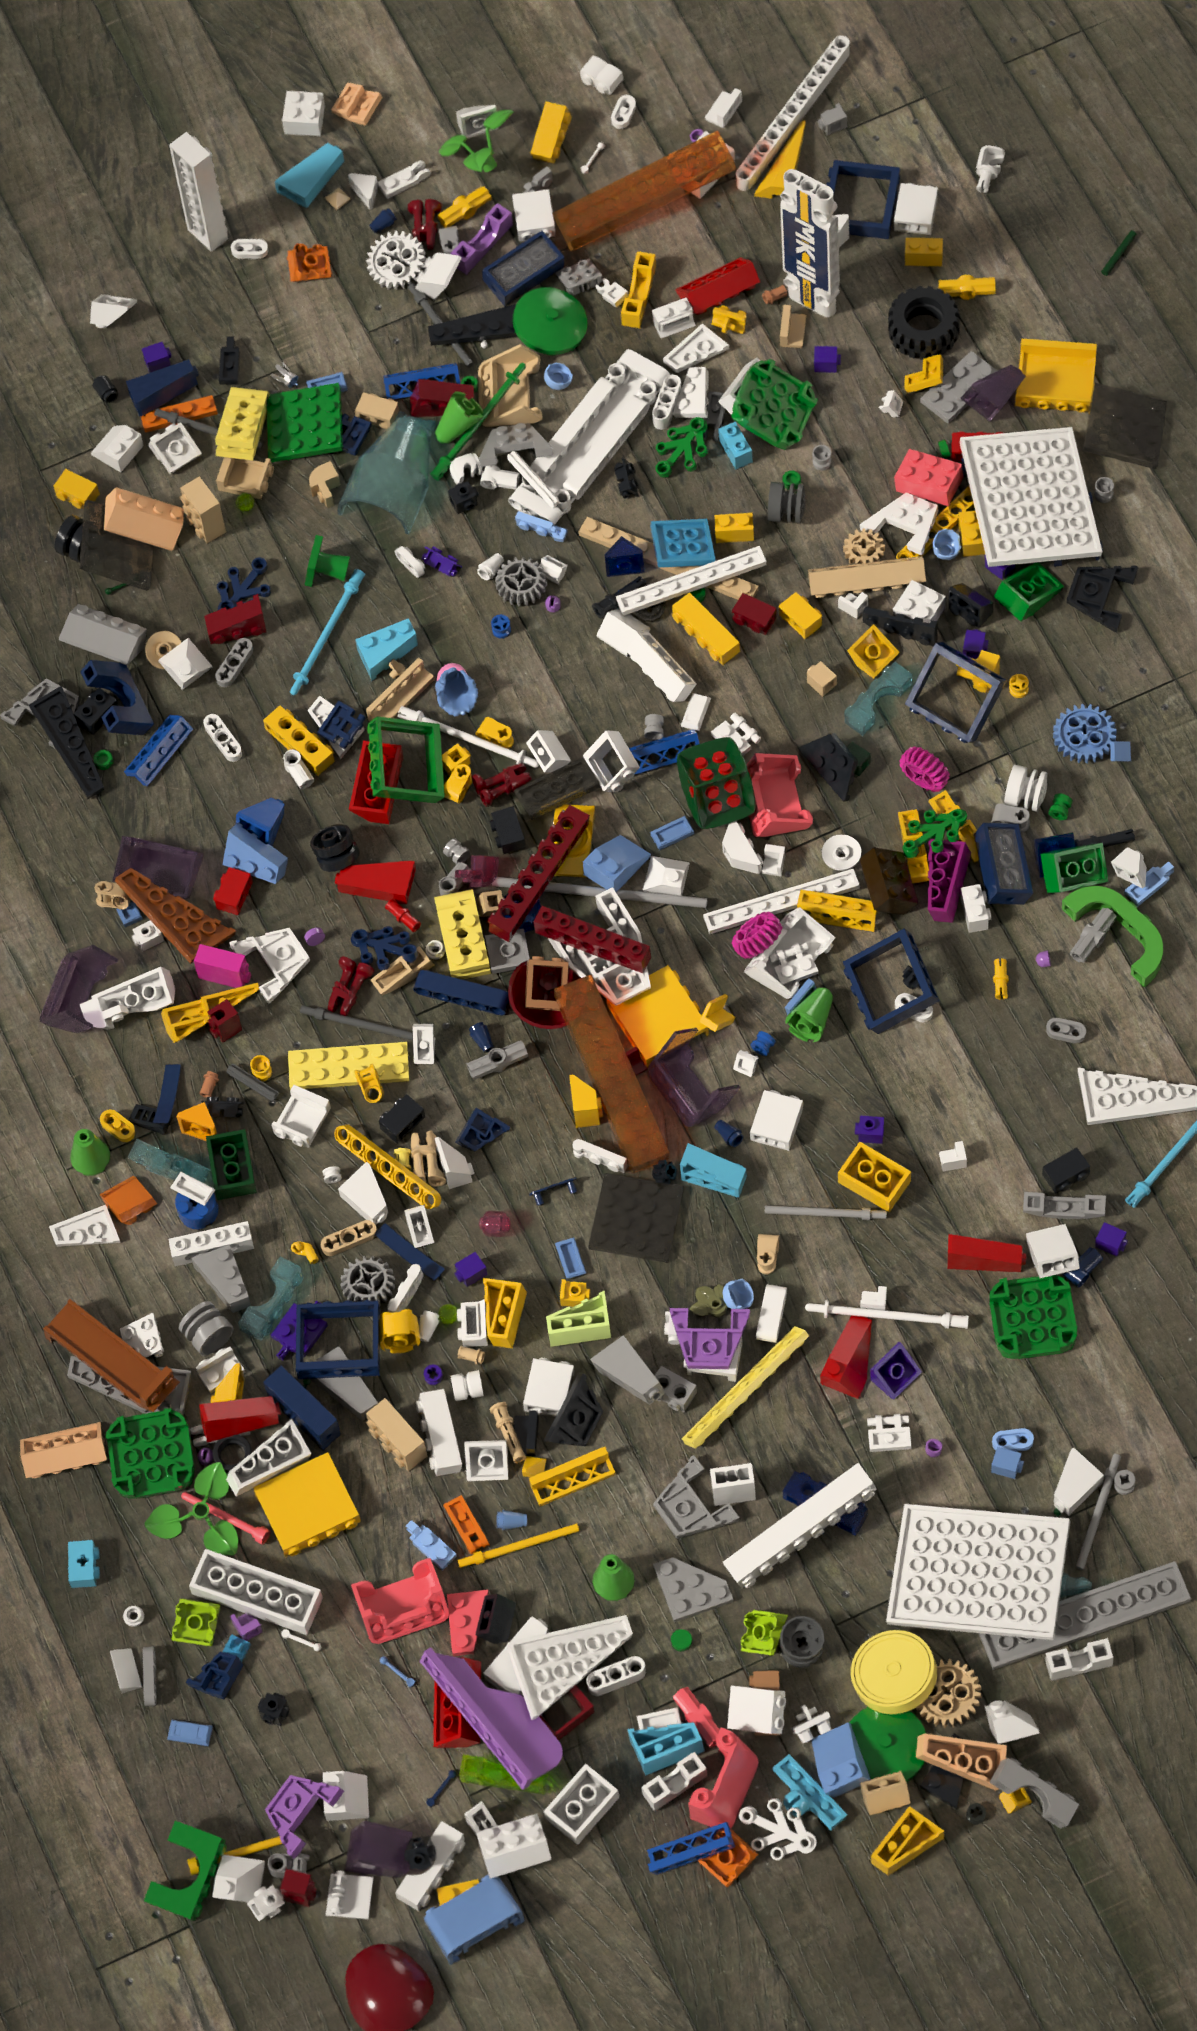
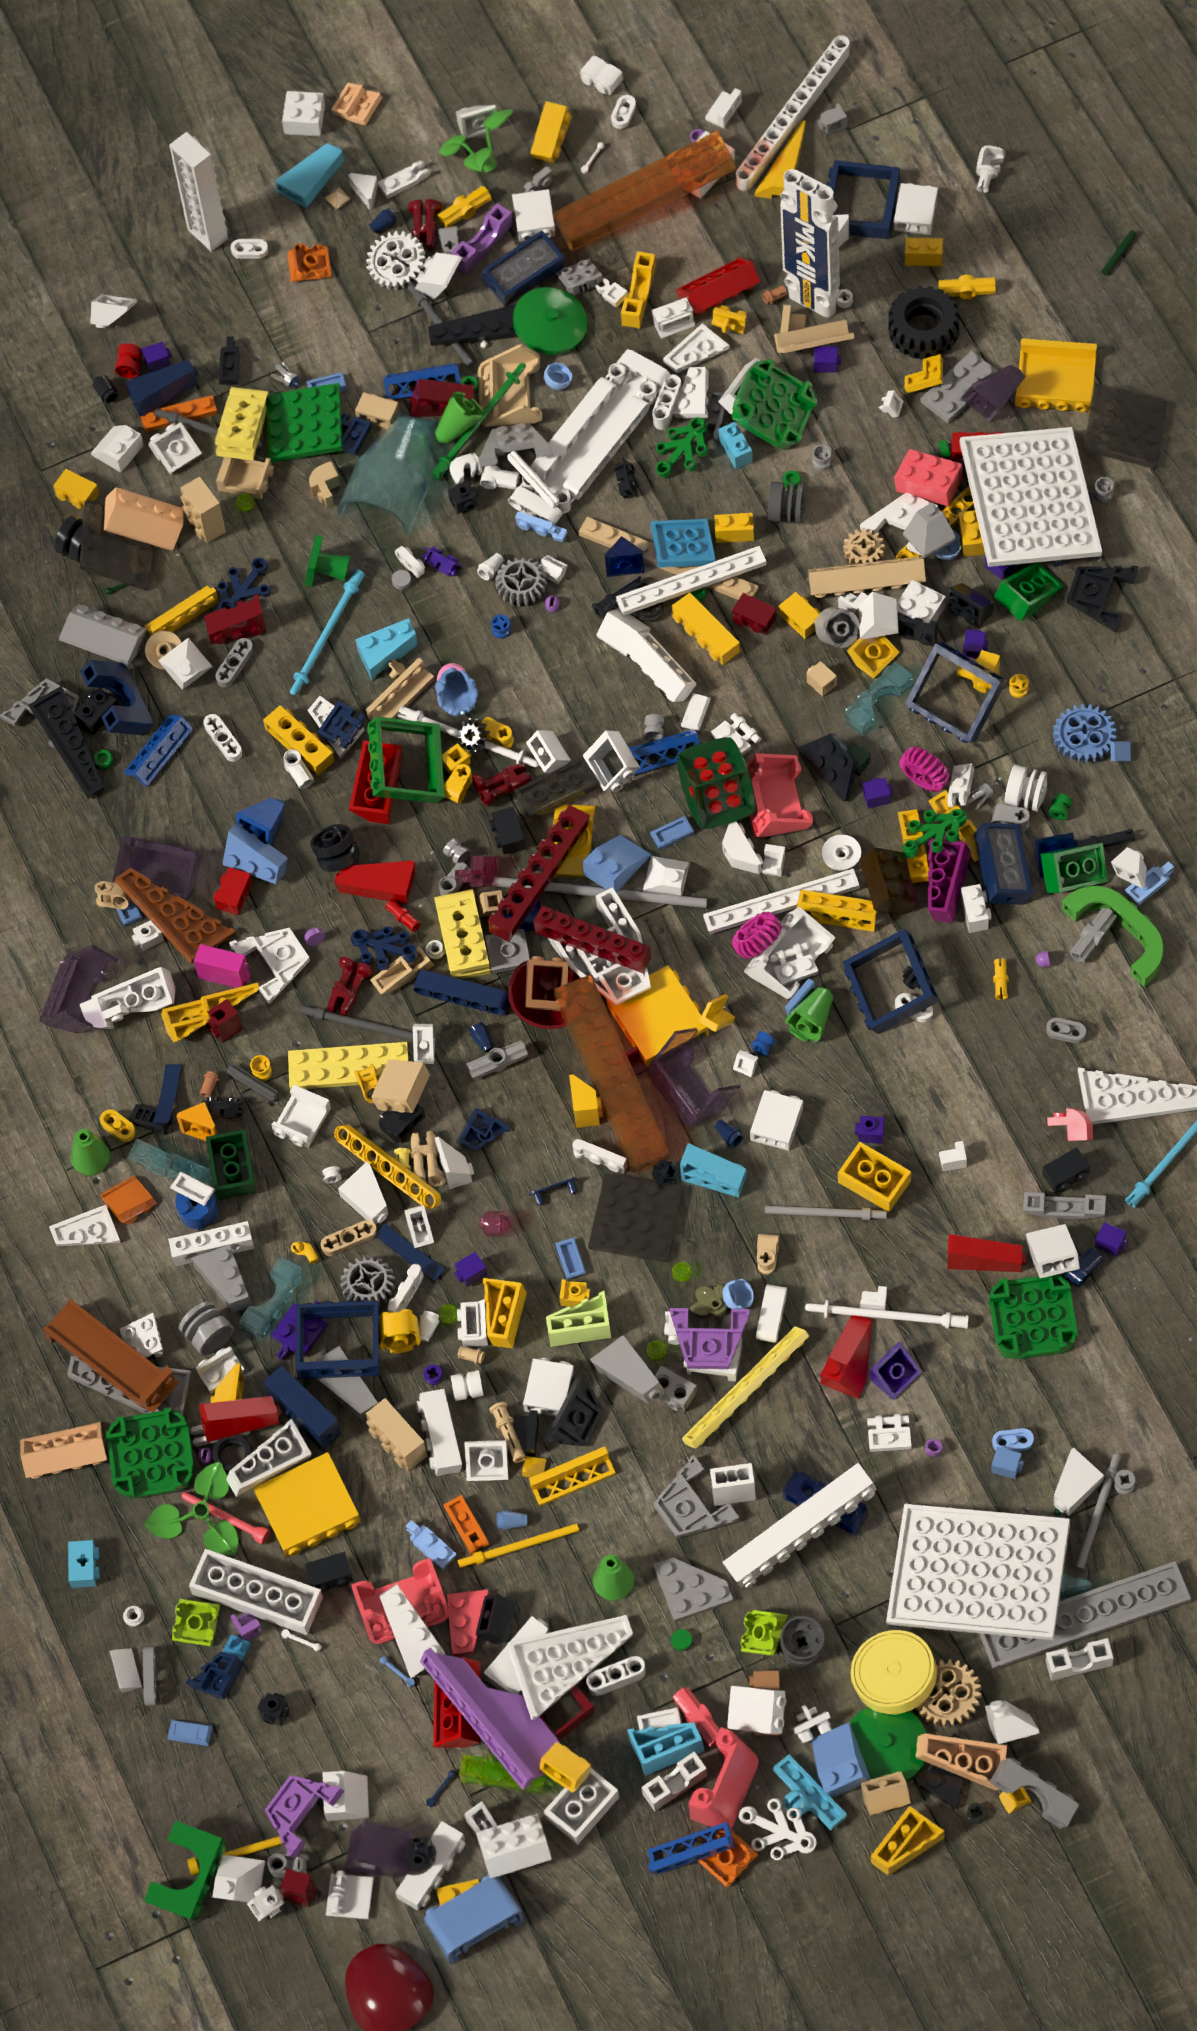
(128, 360): none -> red wheel
(184, 611): none -> yellow fence
(329, 1572): none -> black brick
(400, 1086): none -> tan brick
(401, 579): none -> light grey tile
(409, 1629): none -> white wedge
(477, 741): none -> black gear
(564, 1767): none -> yellow brick
(656, 1350): none -> clear neon green plate
(681, 1271): none -> clear neon green plate
(812, 336): none -> tan fence
(837, 627): none -> light grey brick
(844, 293): none -> white bush
(877, 792): none -> dark purple brick
(878, 616): none -> white slope
(929, 530): none -> light grey slope
(960, 784): none -> white hinge
(983, 791): none -> flat silver piece
(1078, 1124): none -> brick

